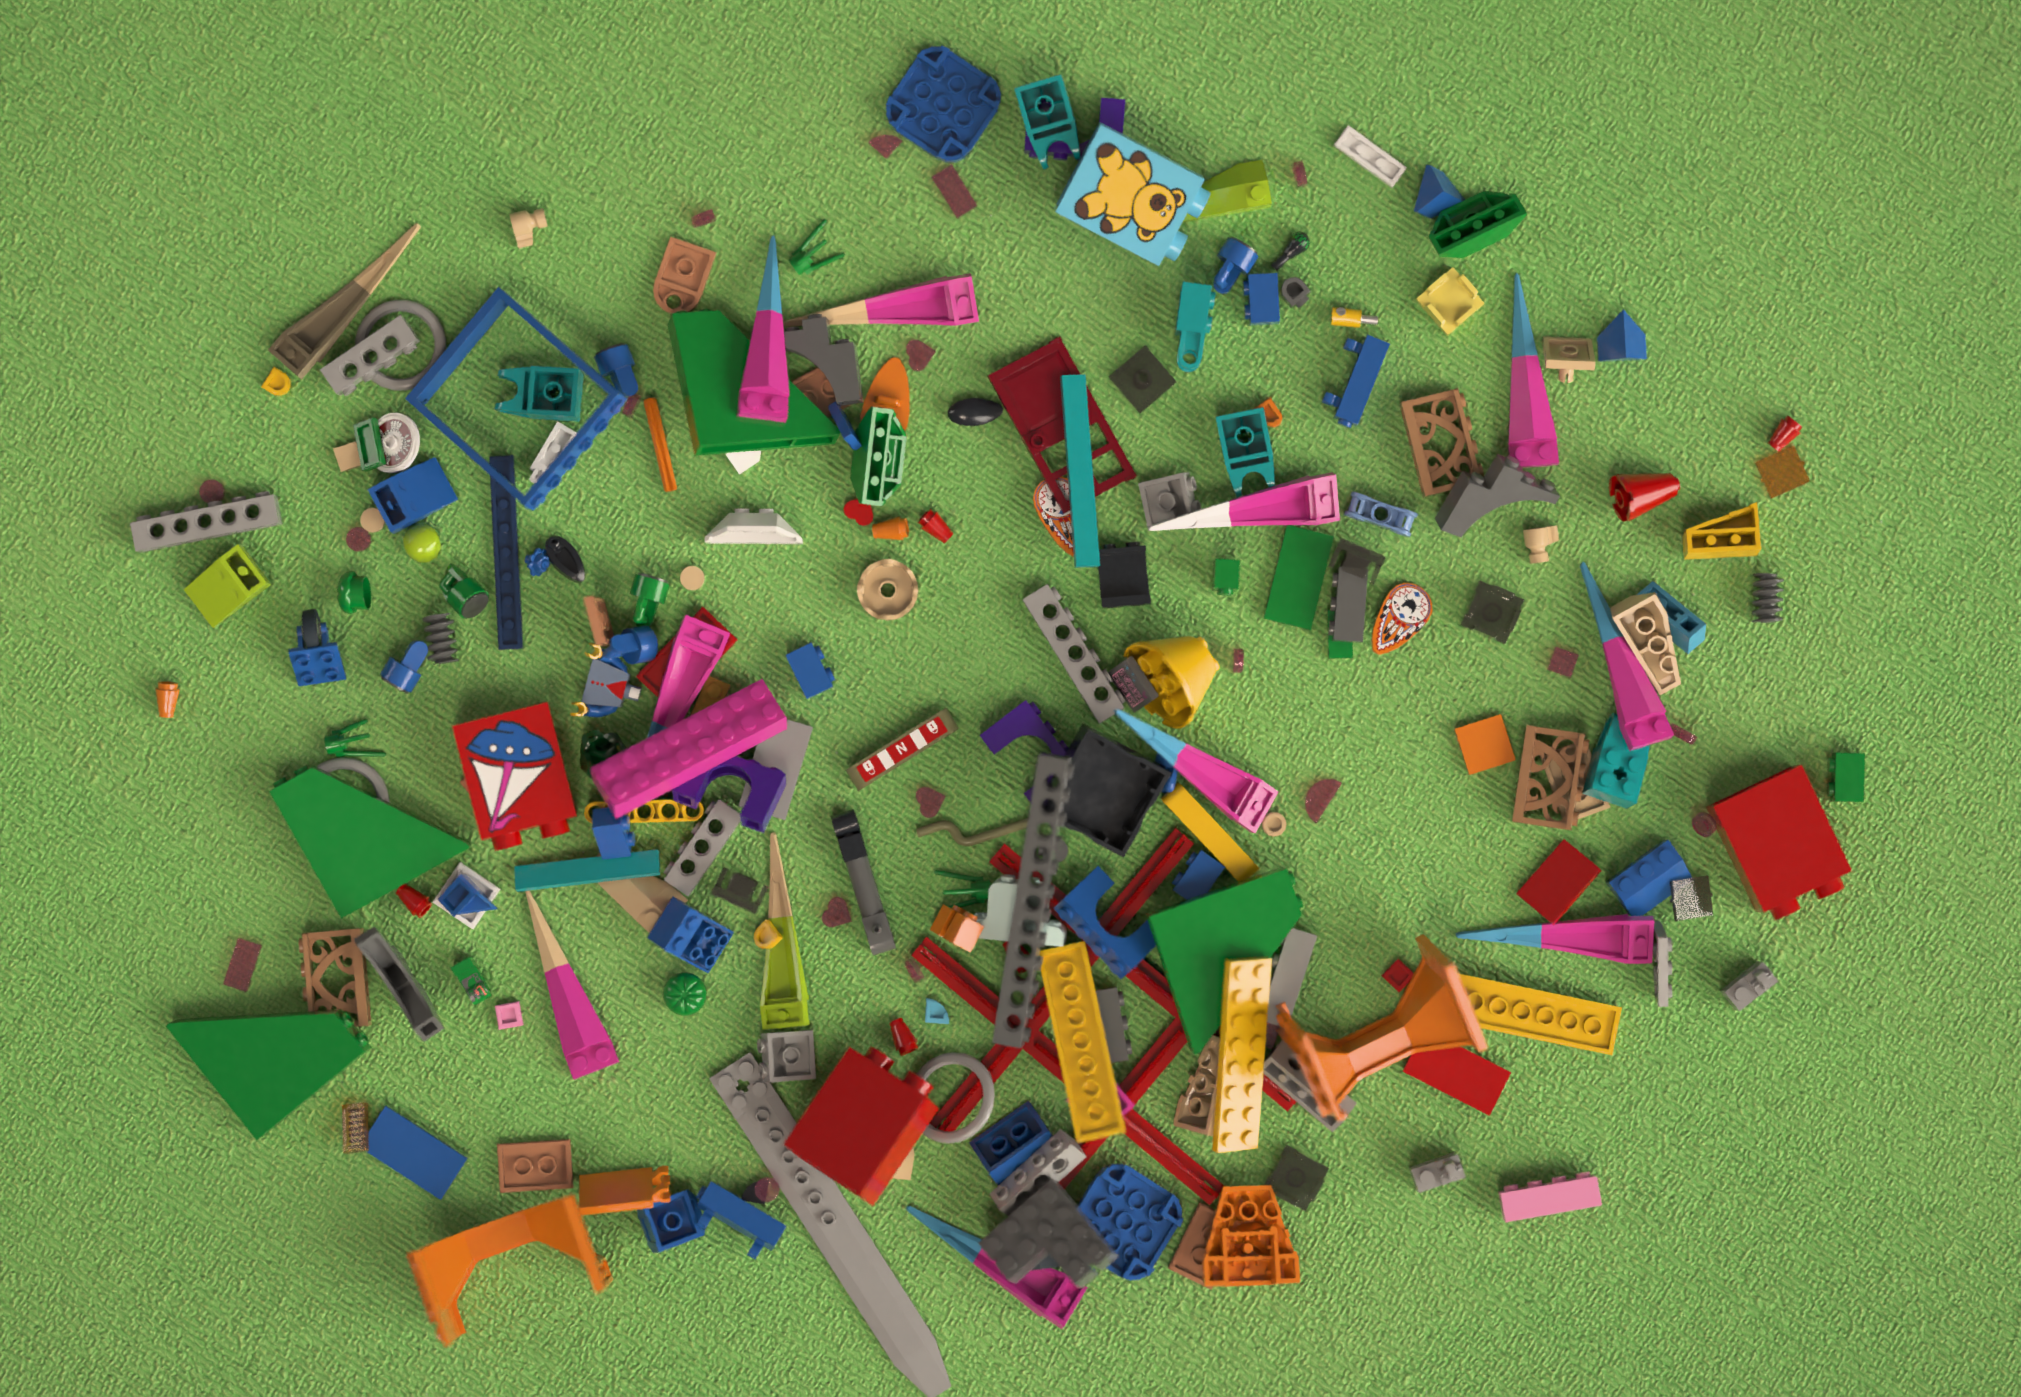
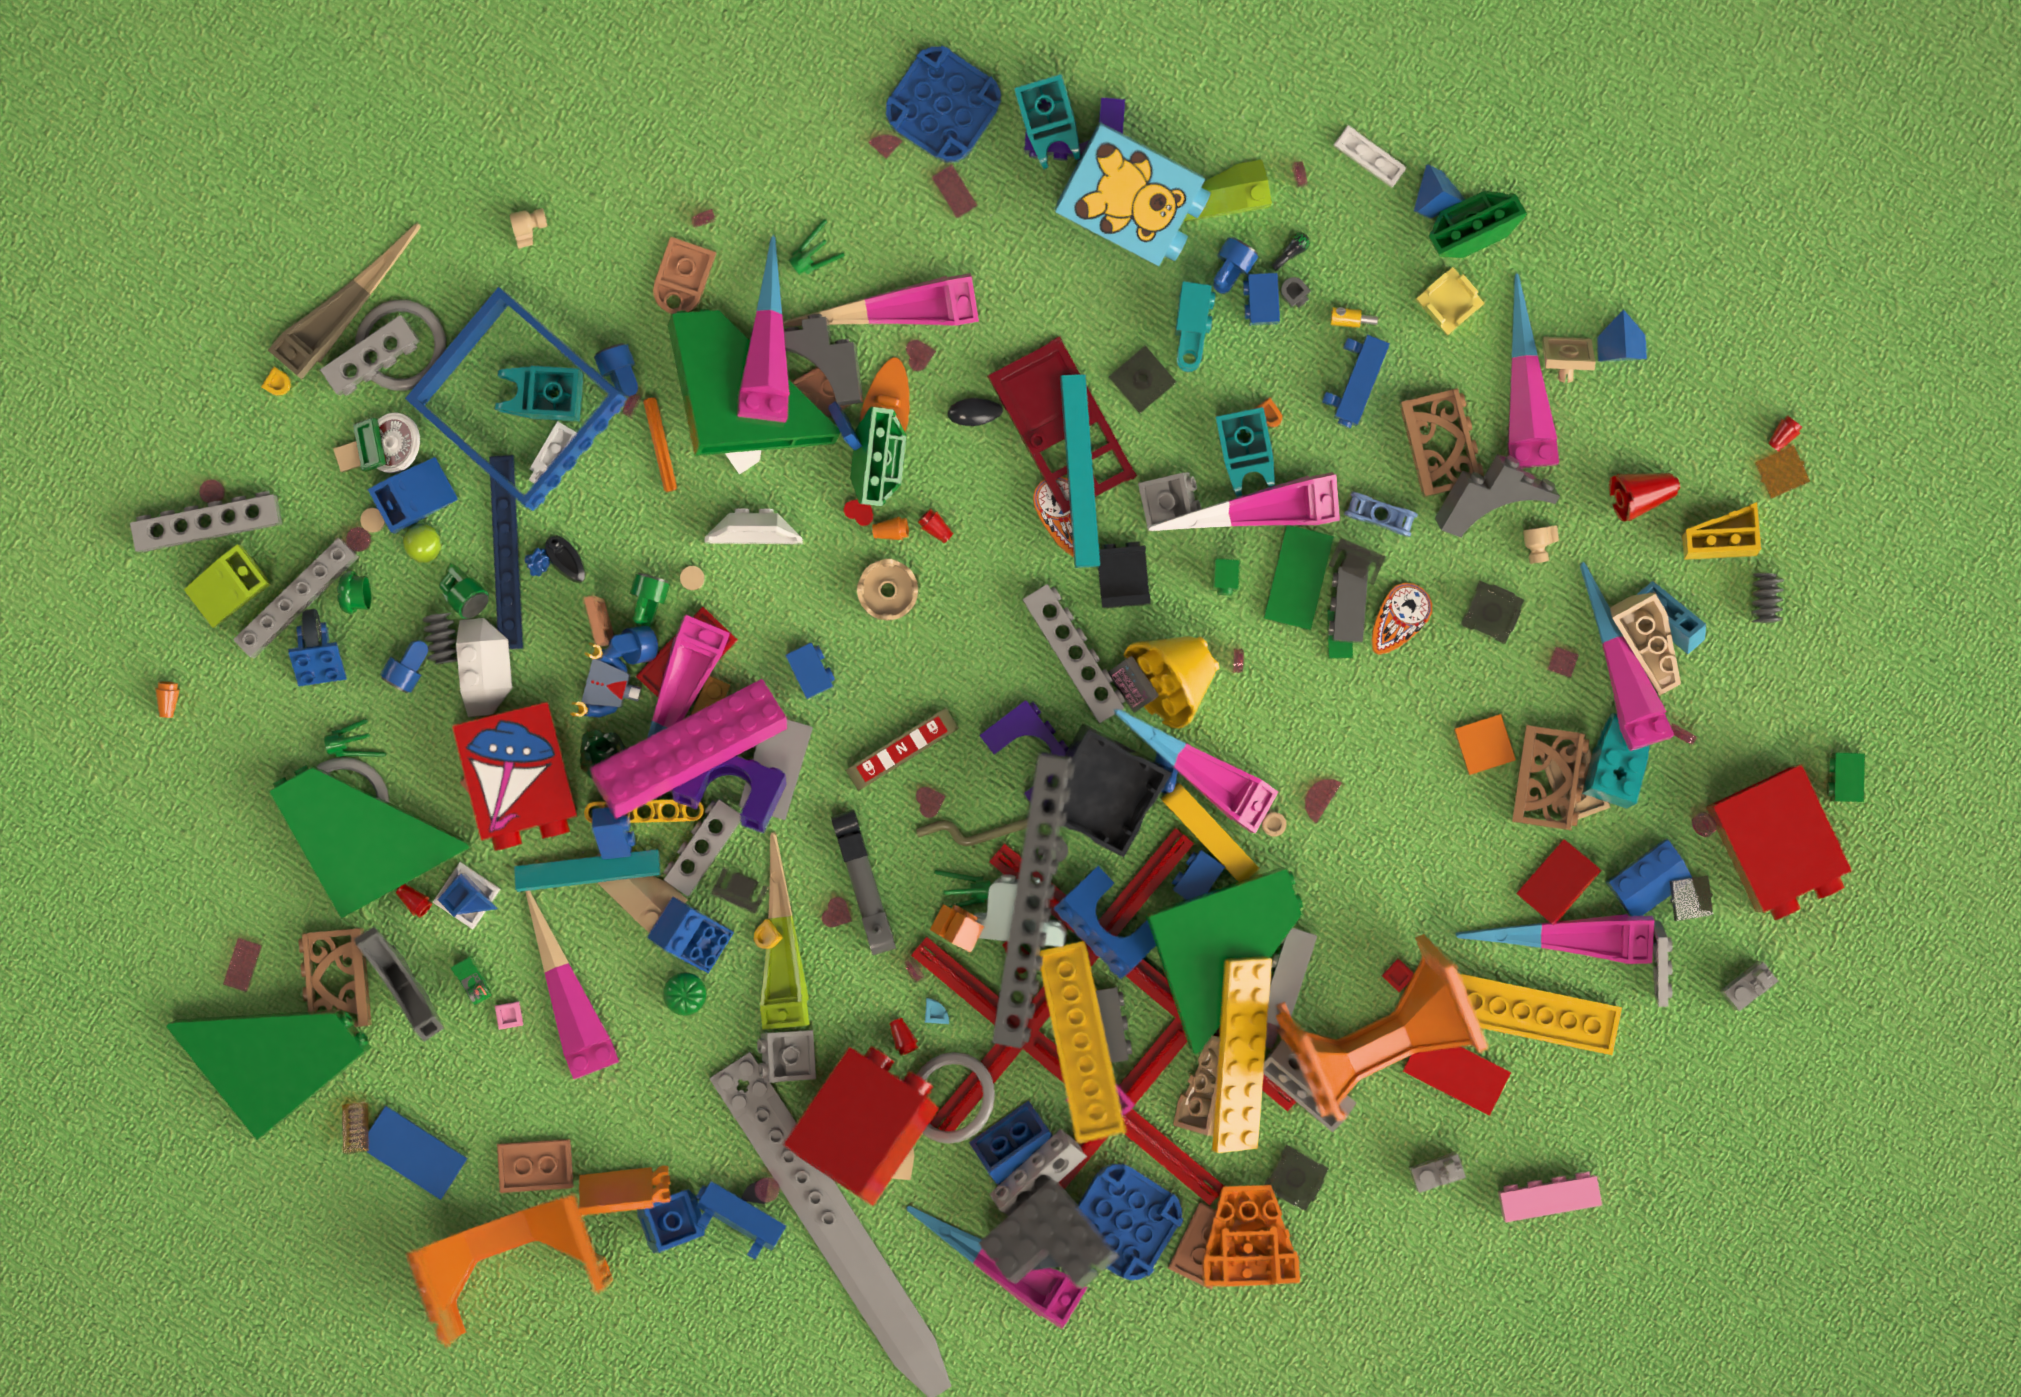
(296, 598): none -> light grey brick
(482, 666): none -> white wedge

